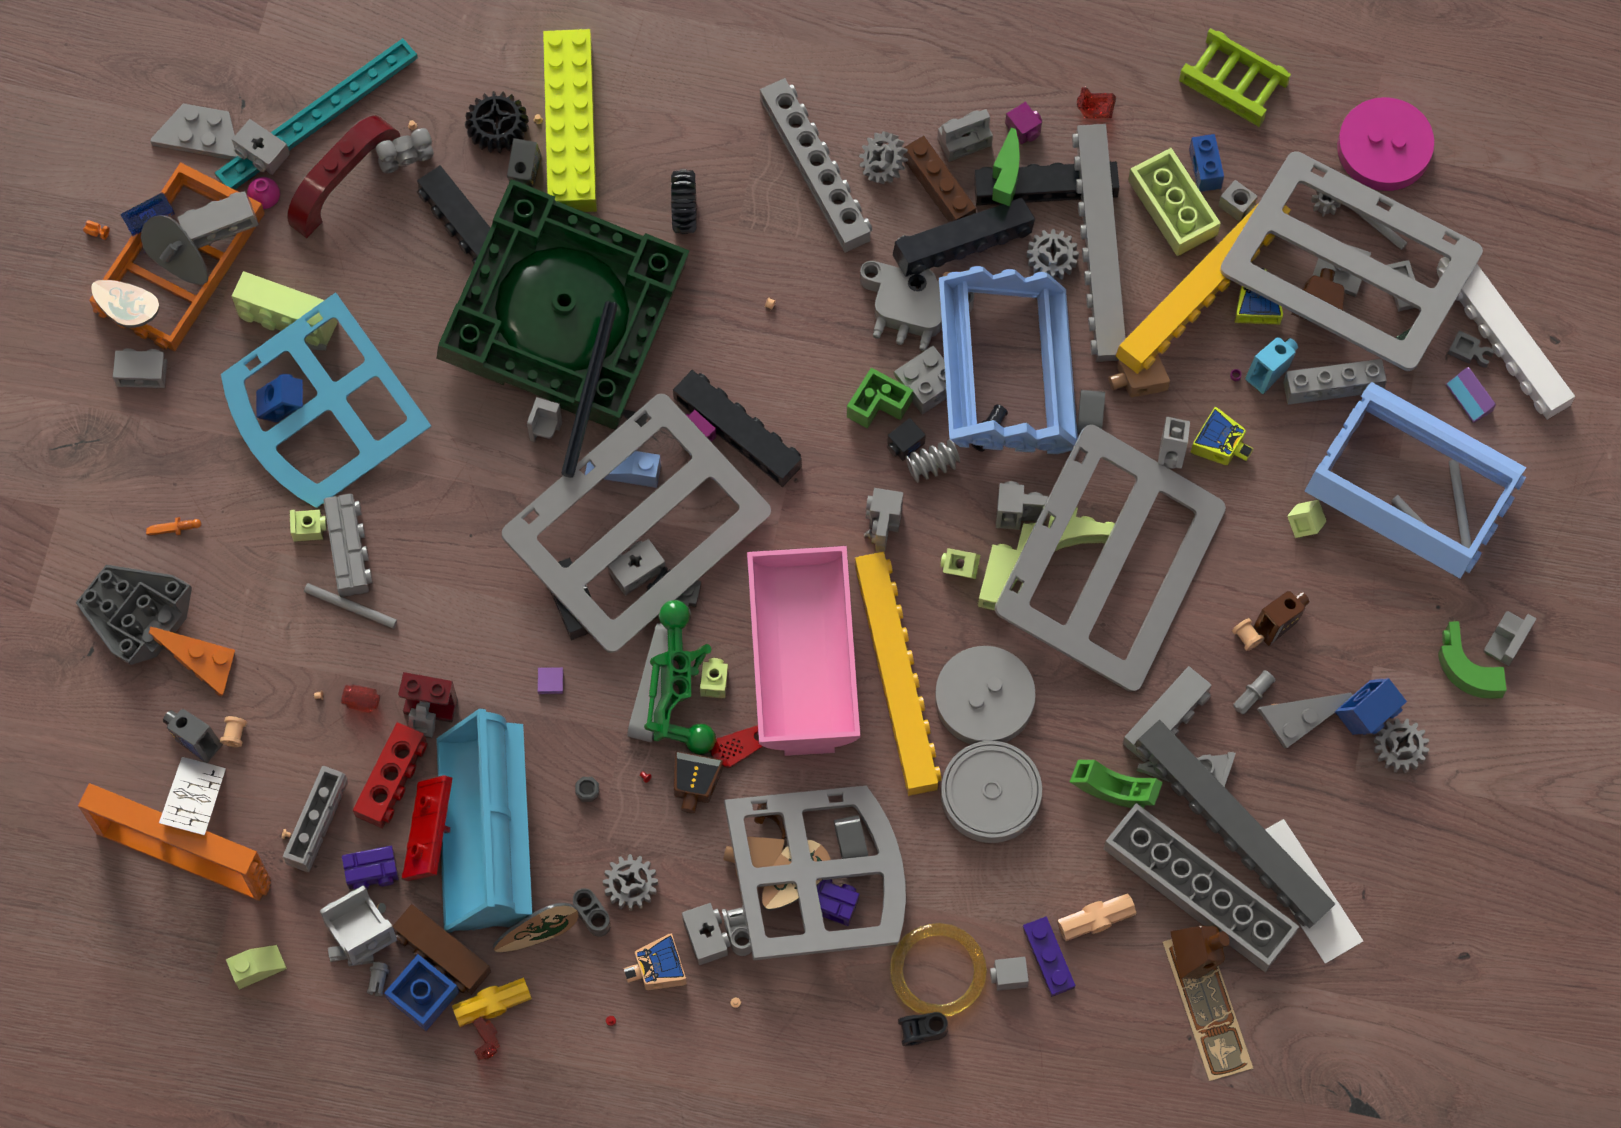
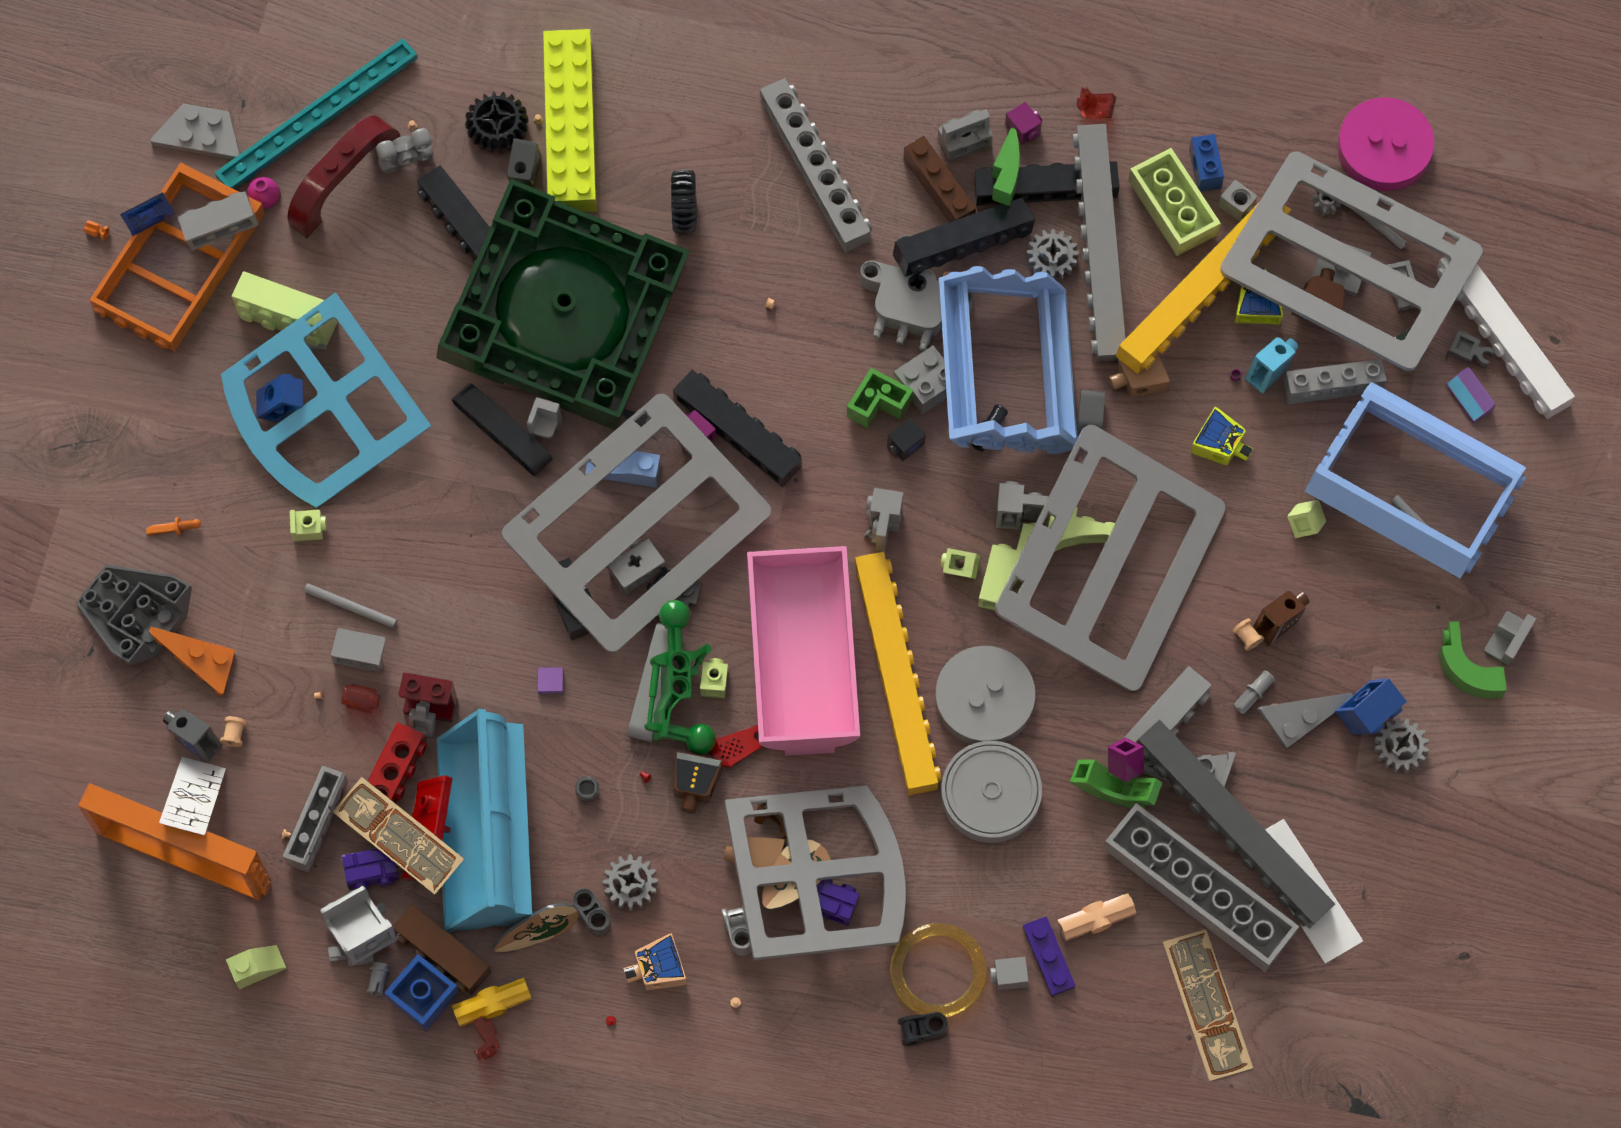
(125, 303): shield -> none
(140, 368): light grey brick -> none
(173, 249): dark grey shield -> none
(260, 147): light grey brick -> none
(346, 545): light grey brick -> none
(358, 650): none -> light grey panel
(398, 835): none -> sticker
(502, 429): none -> black beam
(589, 389): black axle -> none
(706, 948): light grey brick -> none
(850, 837): dark grey beam -> none
(883, 157): light grey gear -> none
(933, 460): light grey piece -> none
(1126, 759): none -> magenta brick
(1173, 448): light grey brick -> none
(1198, 950): reddish brown torso -> none
(1233, 98): lime fence -> none
(1460, 503): light grey bar -> none

